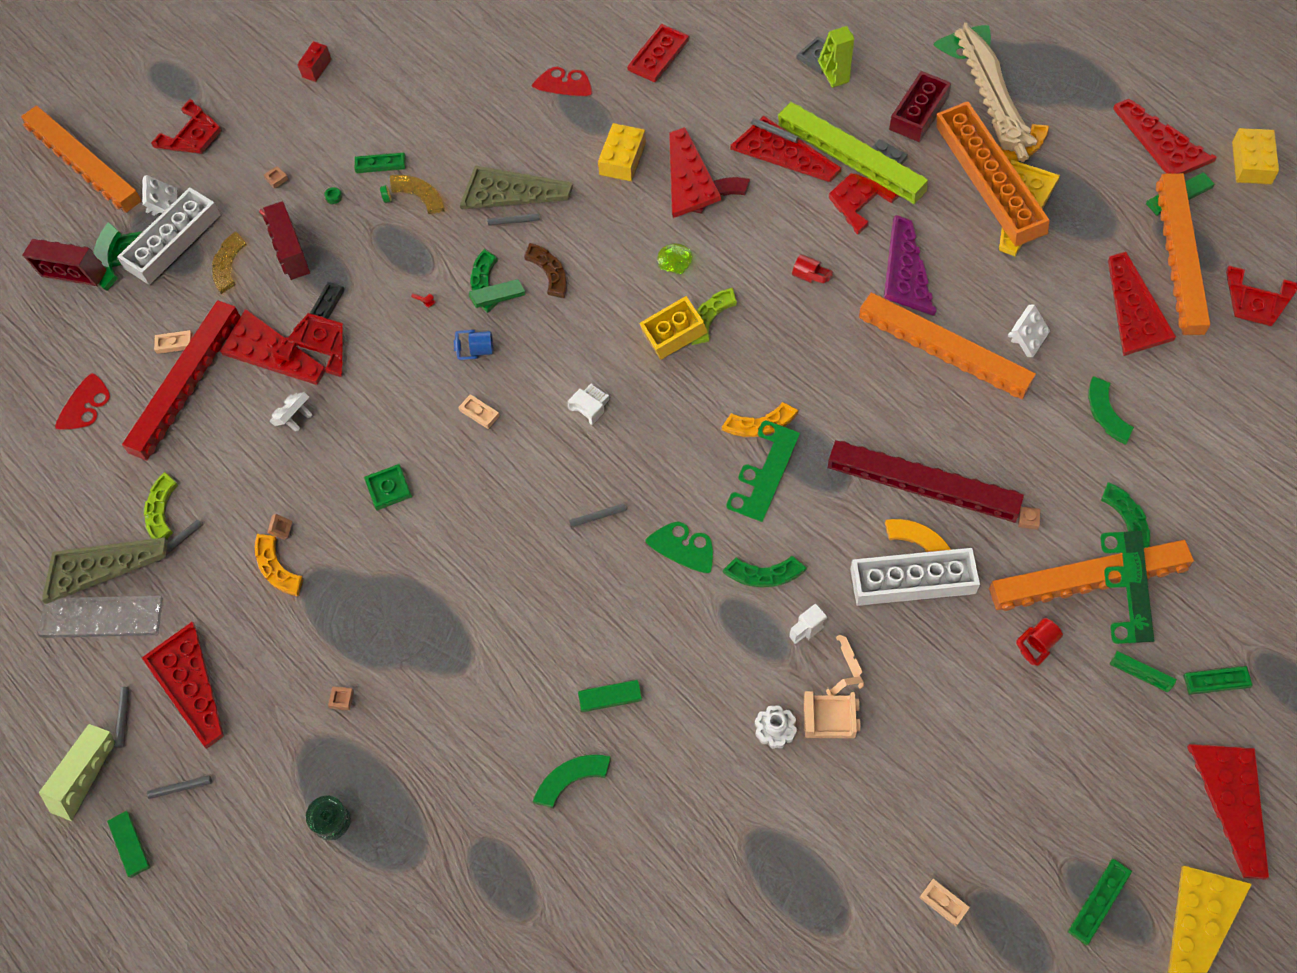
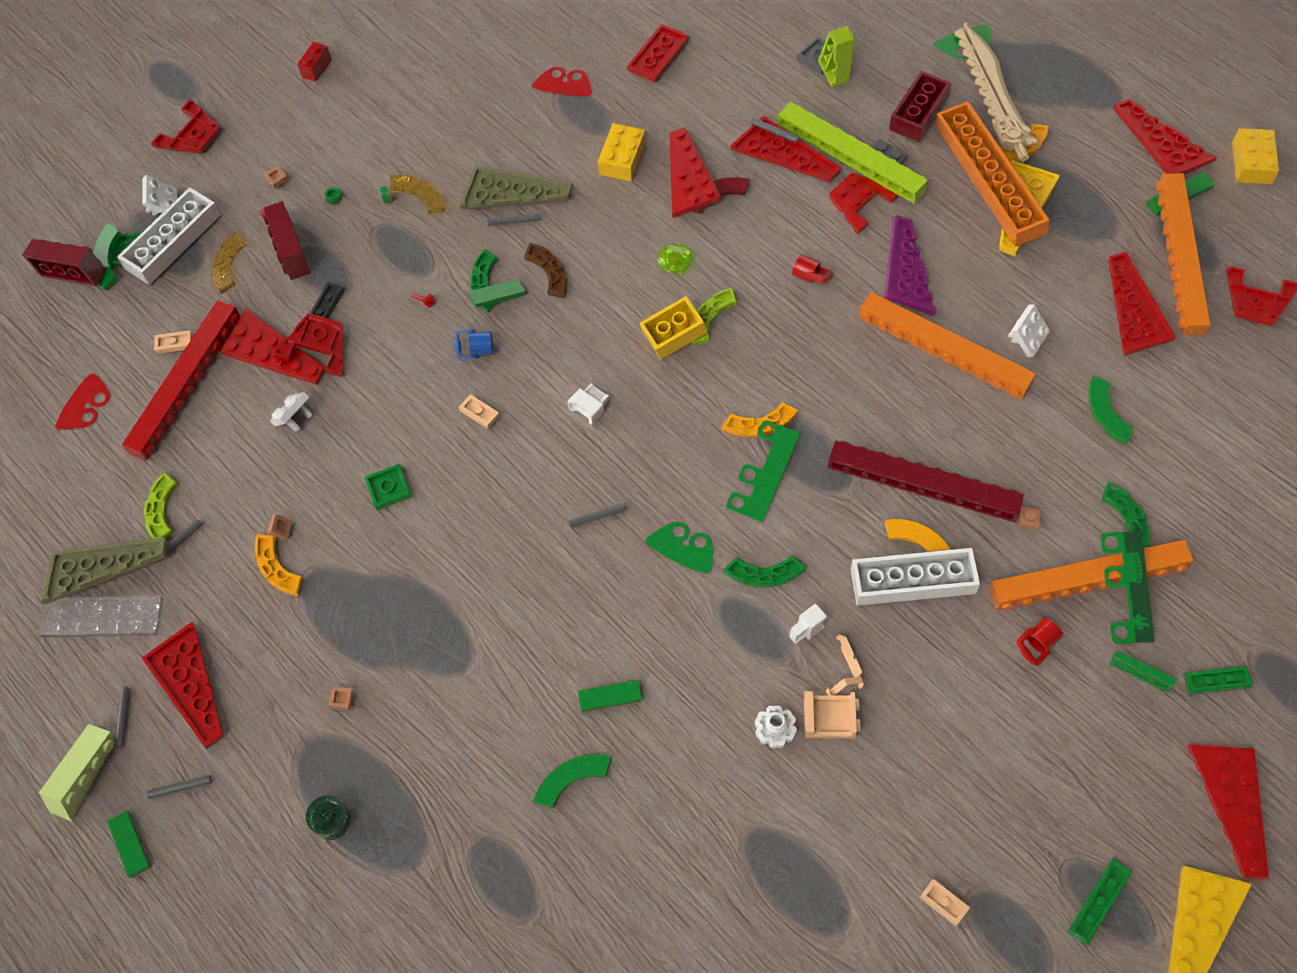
(81, 159): orange brick -> none
(380, 162): green tile -> none

